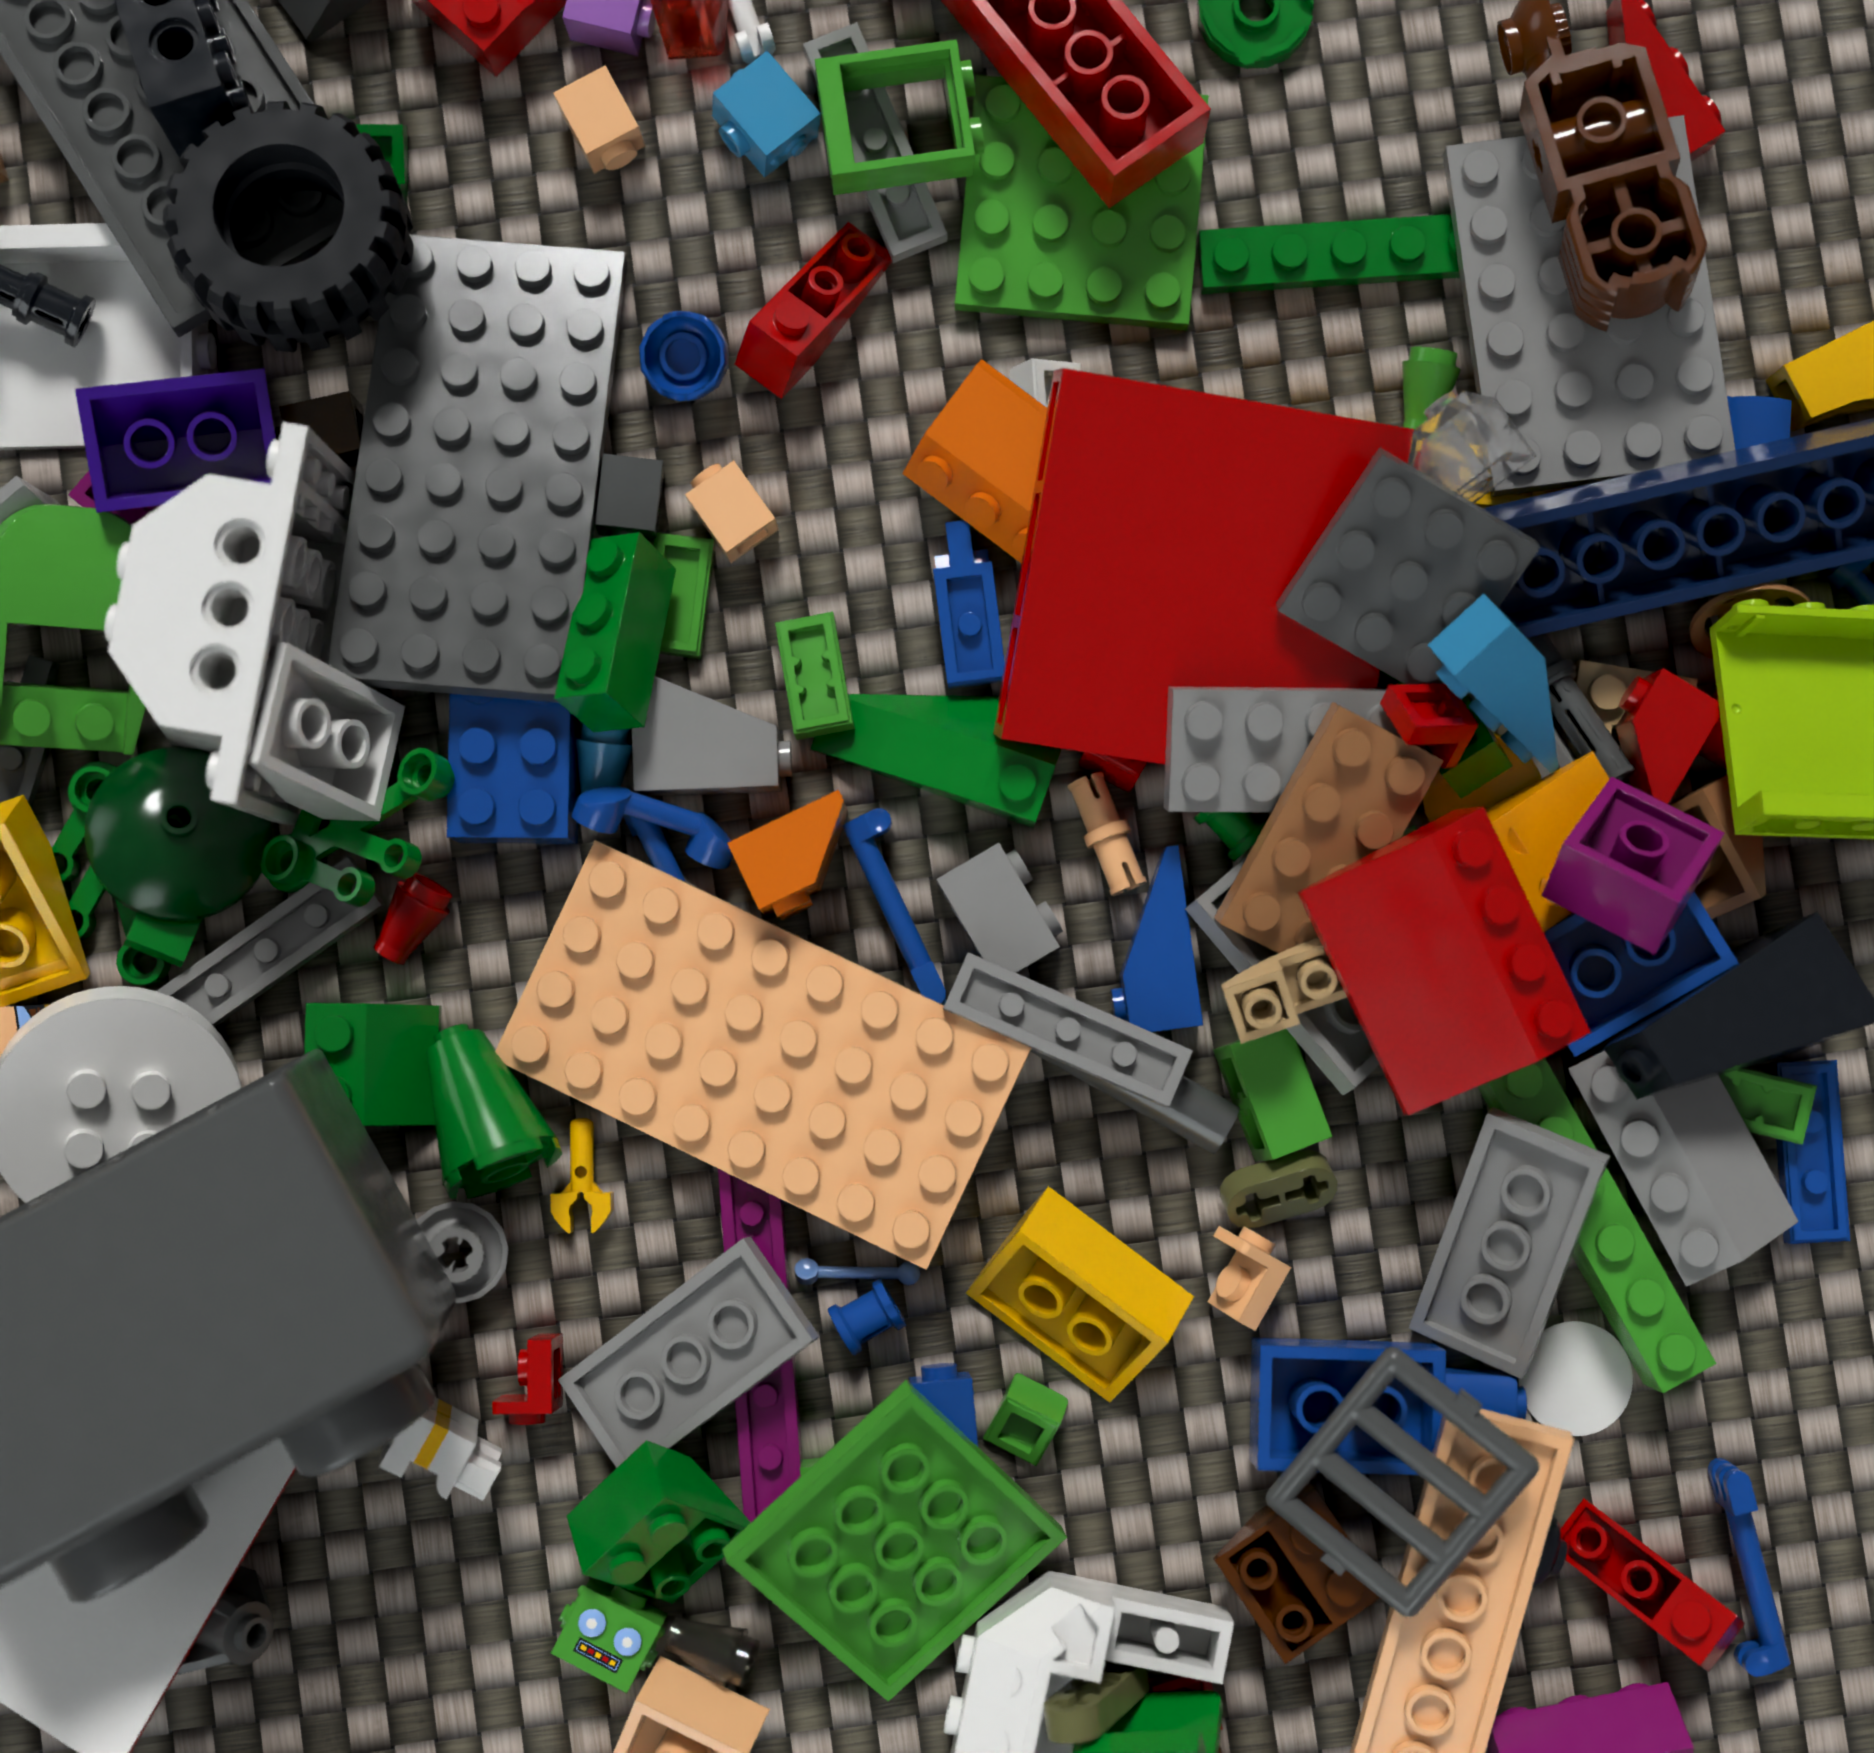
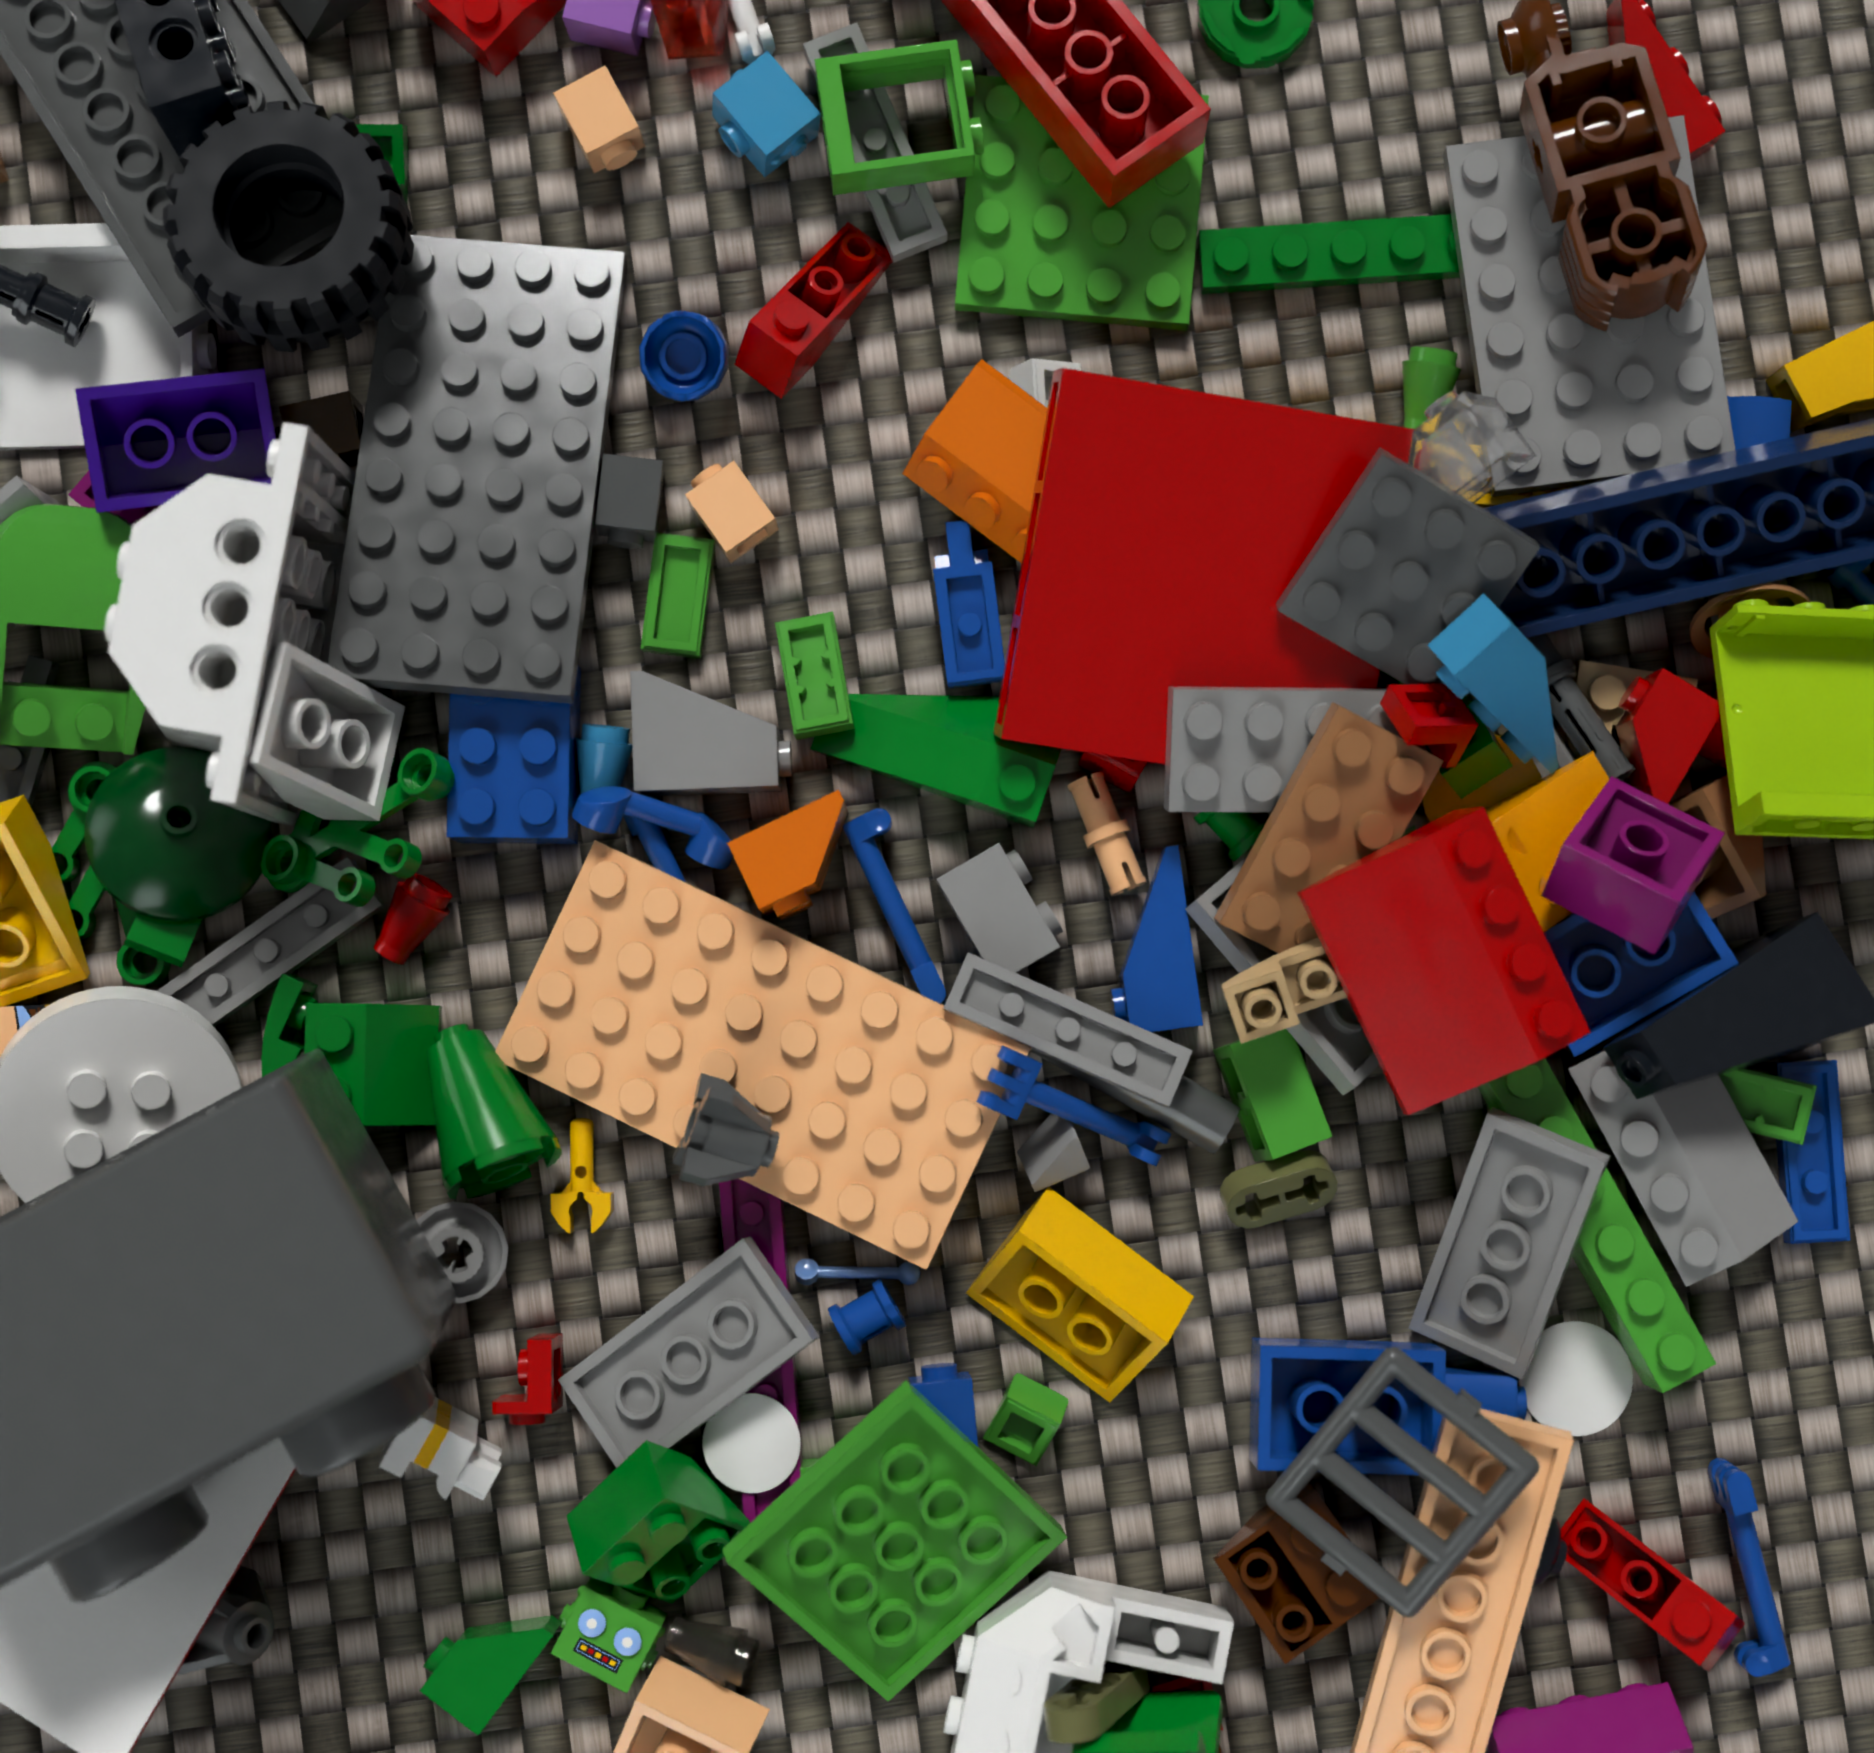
(284, 1020): none -> green slope
(484, 1667): none -> green slope
(616, 634): green brick -> none
(723, 1136): none -> dark grey brick
(752, 1444): none -> white sticker
(1023, 1088): none -> blue hinge
(1052, 1153): none -> light grey slope
(1250, 1279): light nougat bracket -> none

